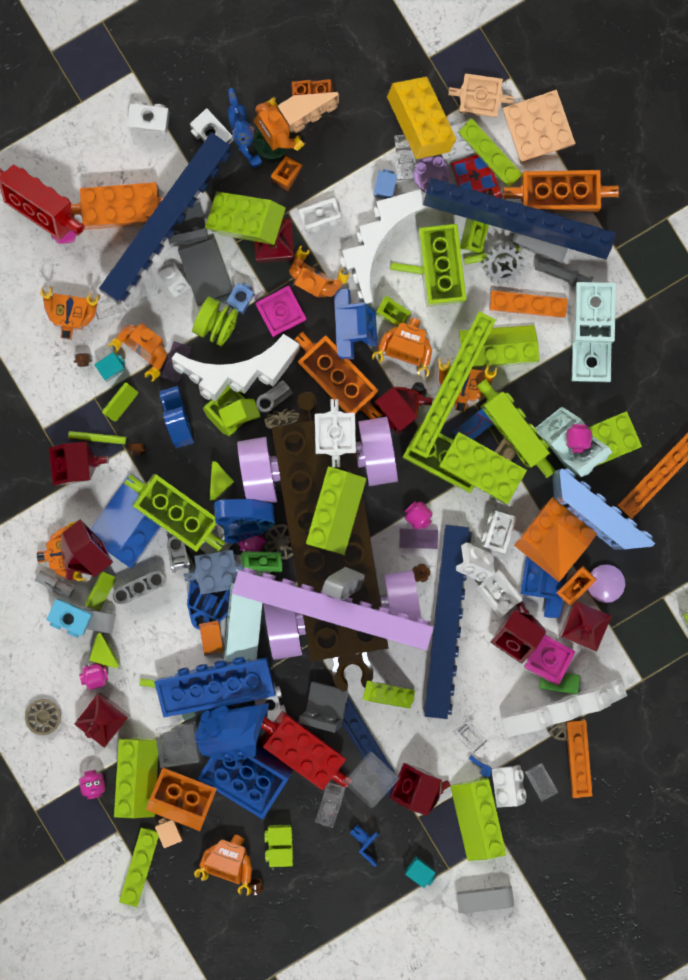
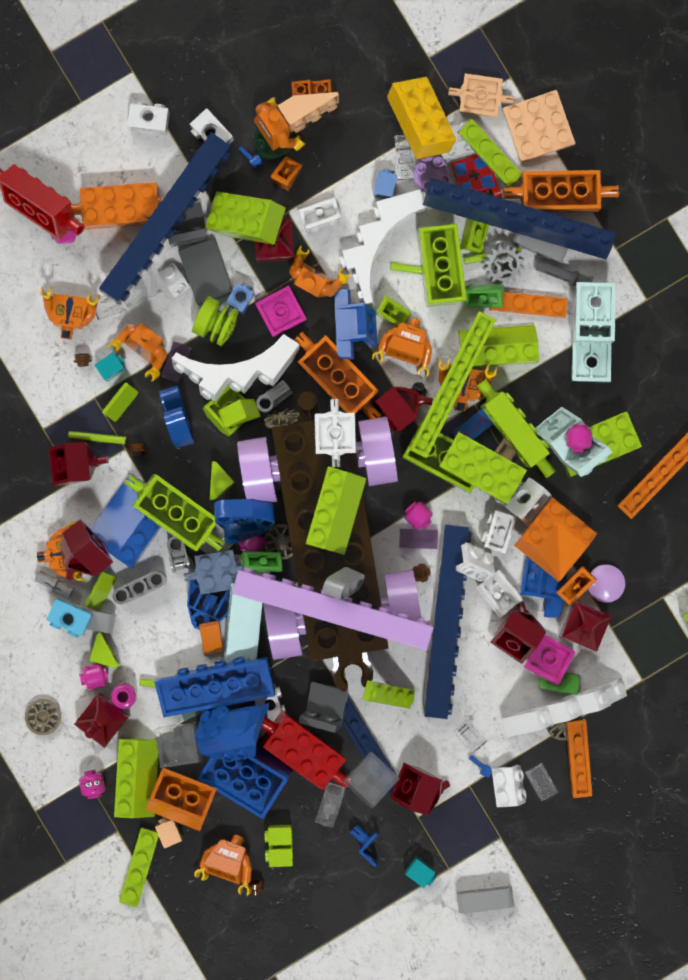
(124, 696): none -> dark pink head
(242, 130): blue animal -> none
(478, 819): lime slope -> none
(484, 296): none -> bright green slope
(537, 496): none -> white brick
(596, 514): light blue slope -> none

